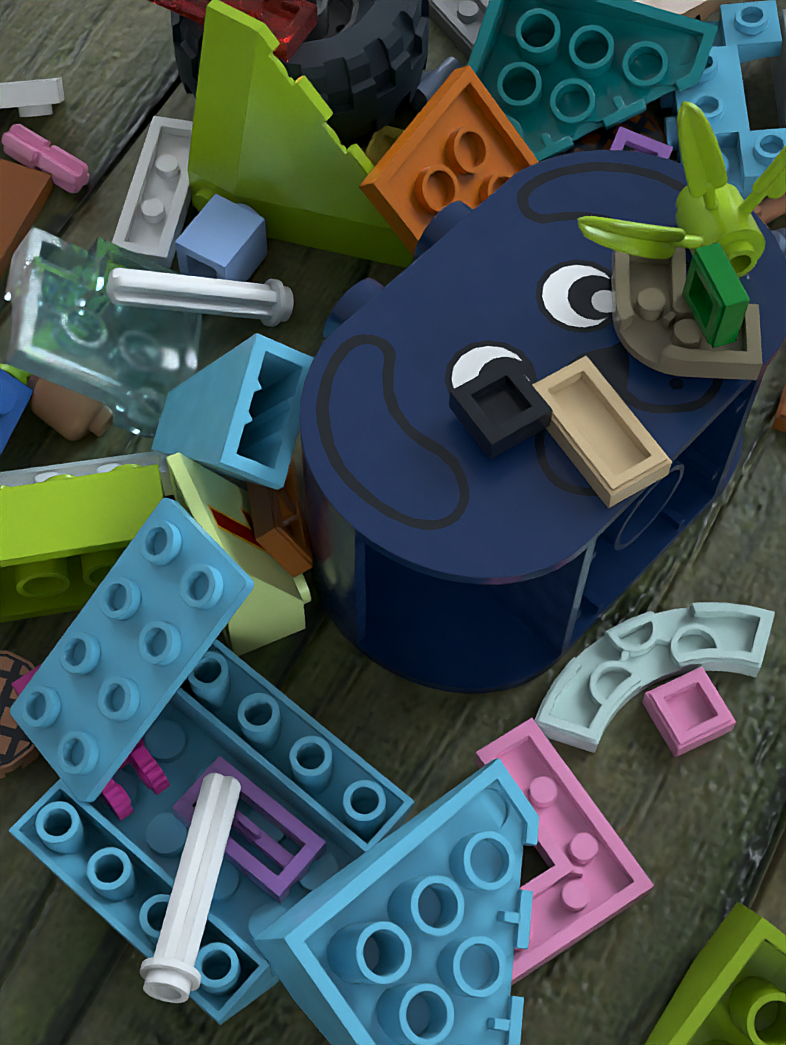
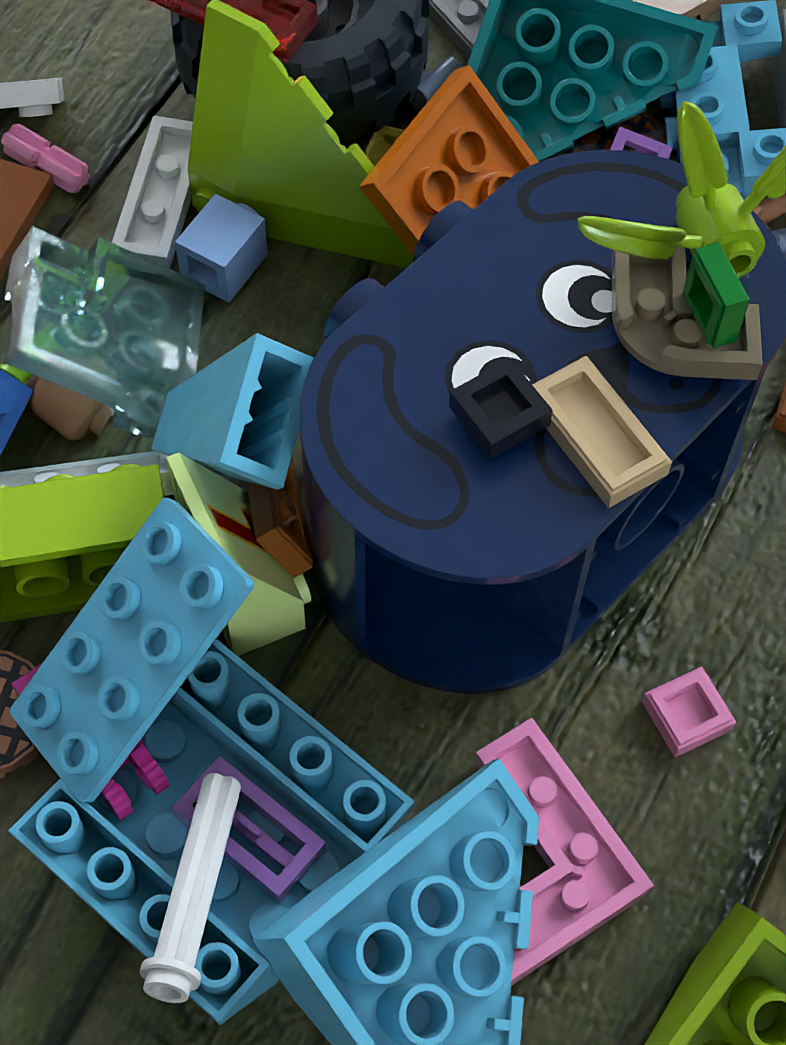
(202, 295): white axle -> none
(645, 653): light aqua tile -> none

